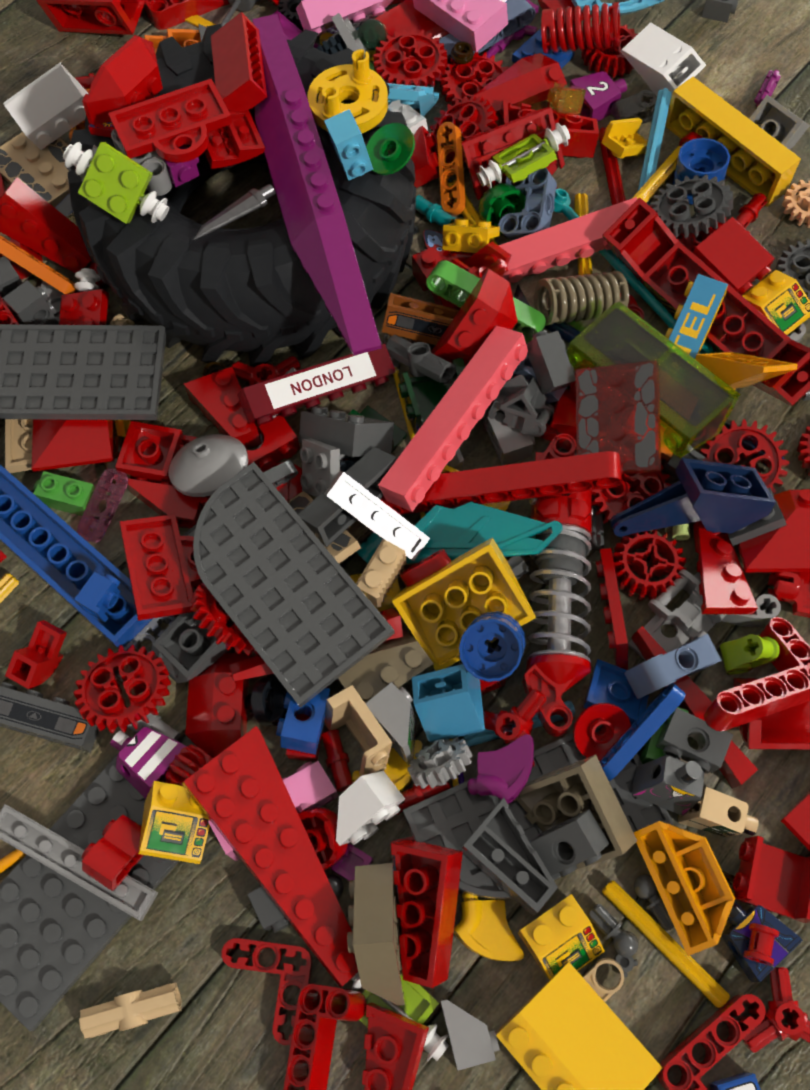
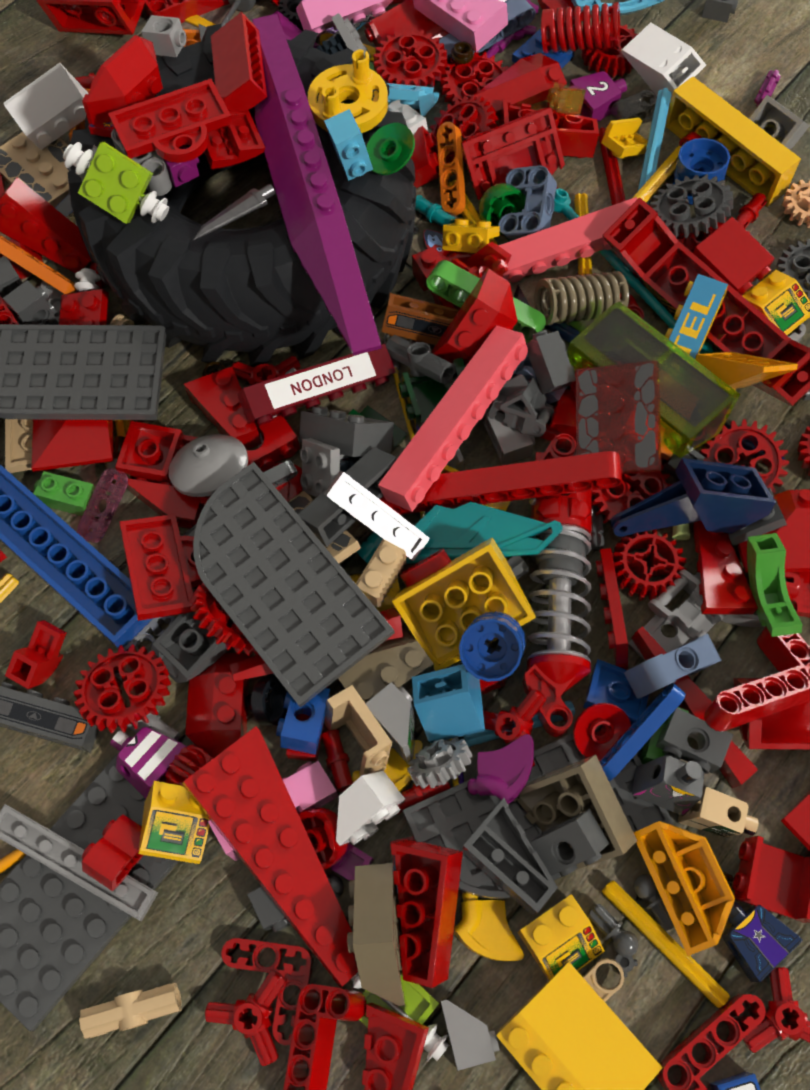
(99, 595): blue brick -> none
(165, 34): none -> light grey brick
(261, 1007): none -> red bush
(371, 33): clear green head -> none
(524, 157): lime plate -> none
(748, 653): lime piece -> none
(761, 944): red bush -> none
(768, 585): none -> bright green arch

